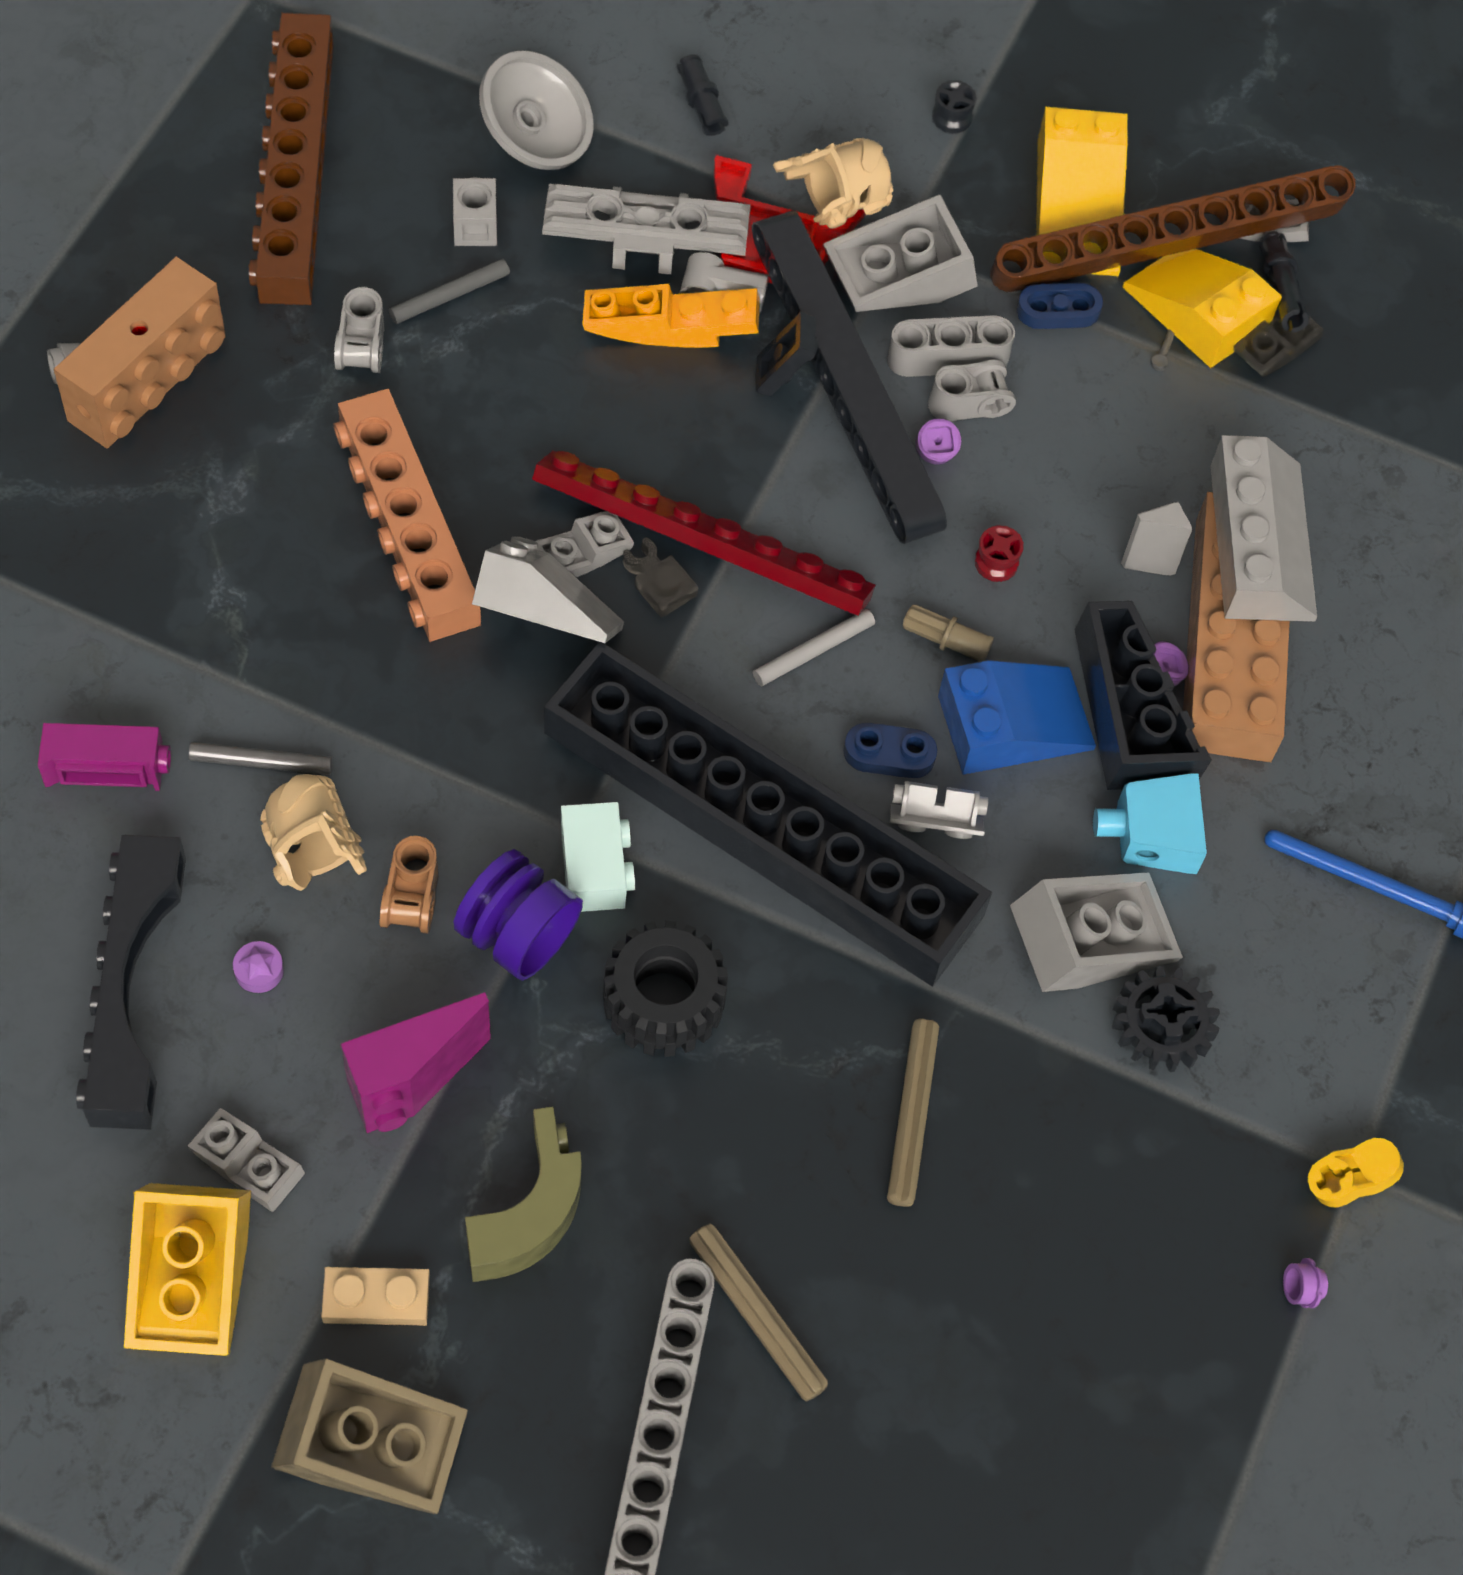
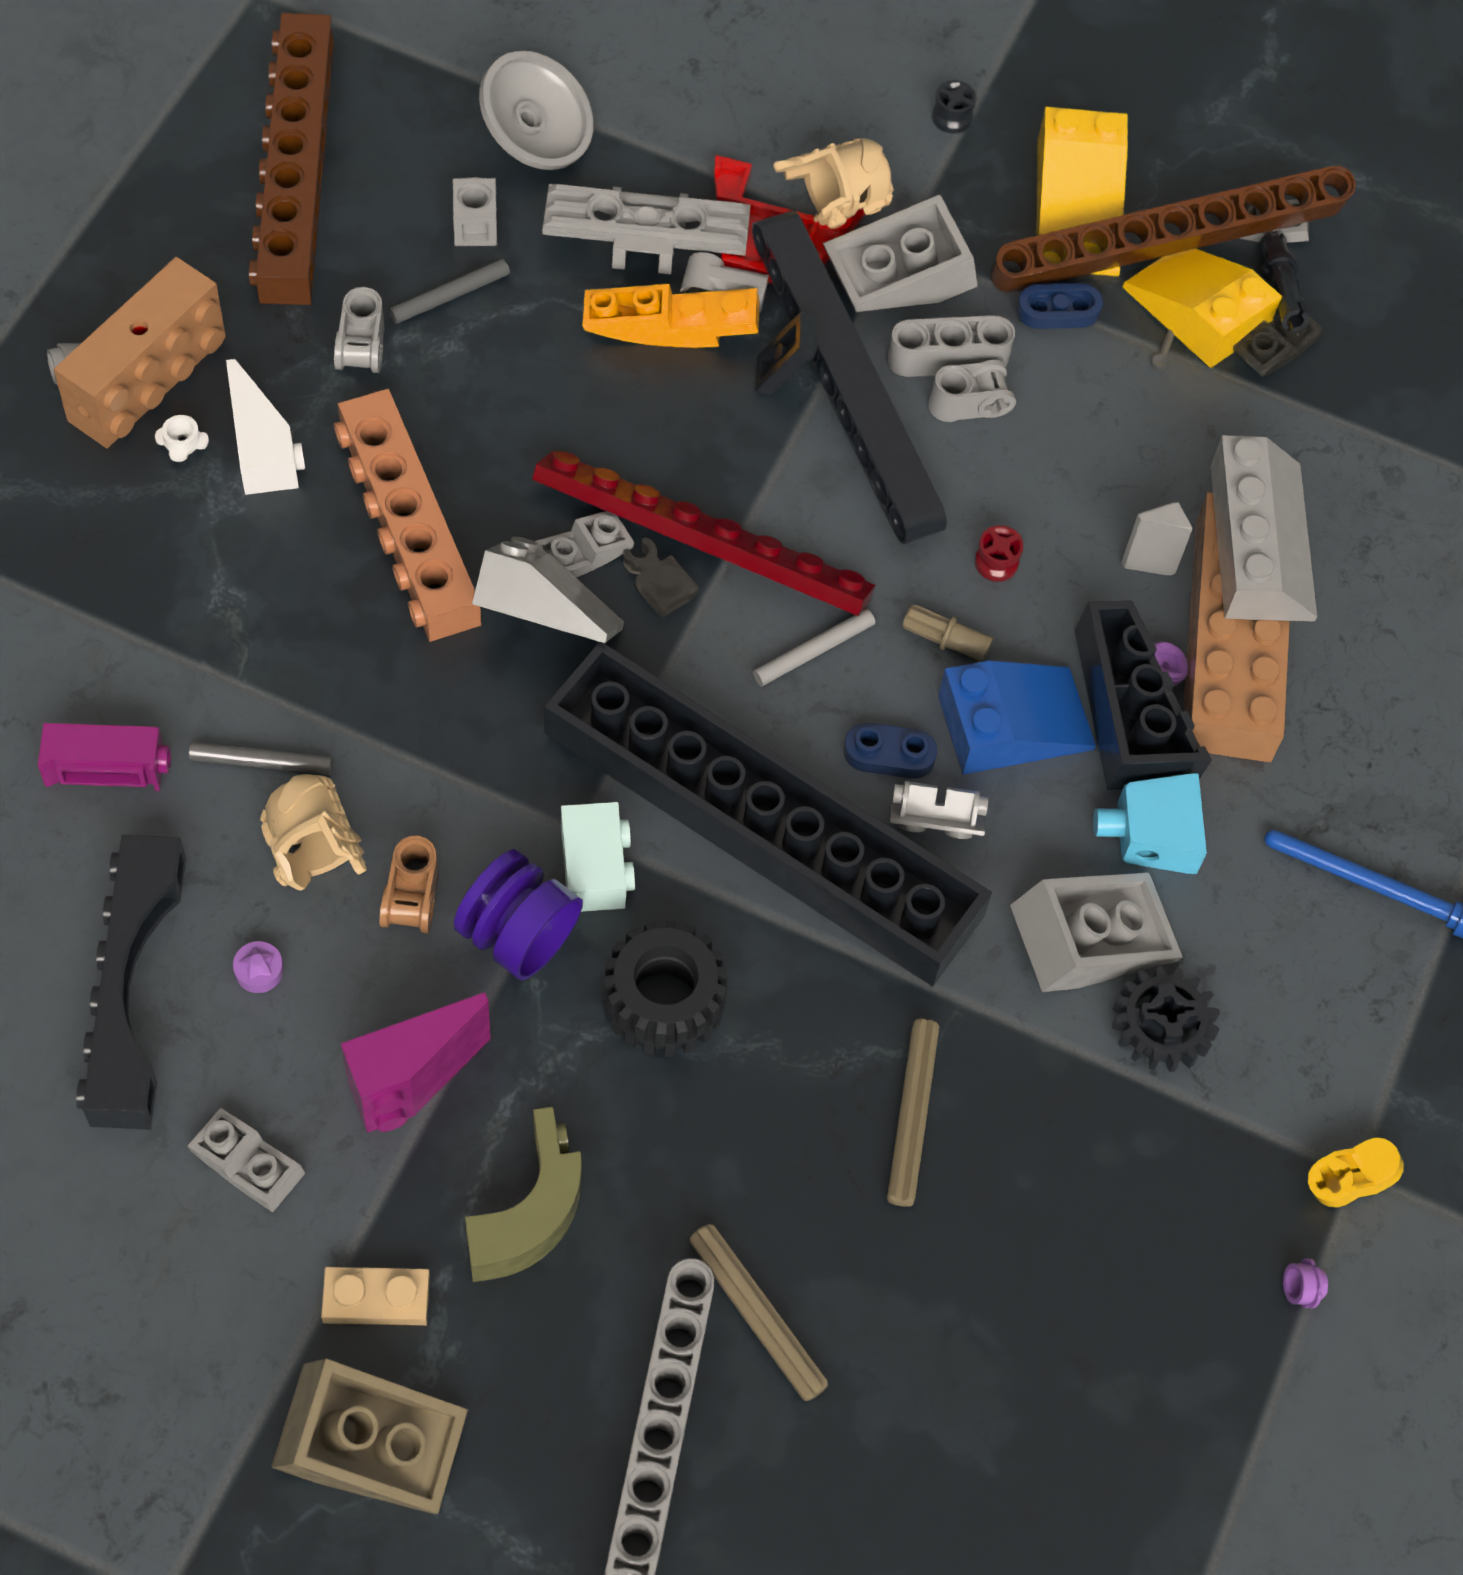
(181, 427): none -> white plate
(185, 1268): yellow slope -> none
(262, 436): none -> white slope
(702, 95): black pin -> none
(938, 441): medium lavender tile -> none

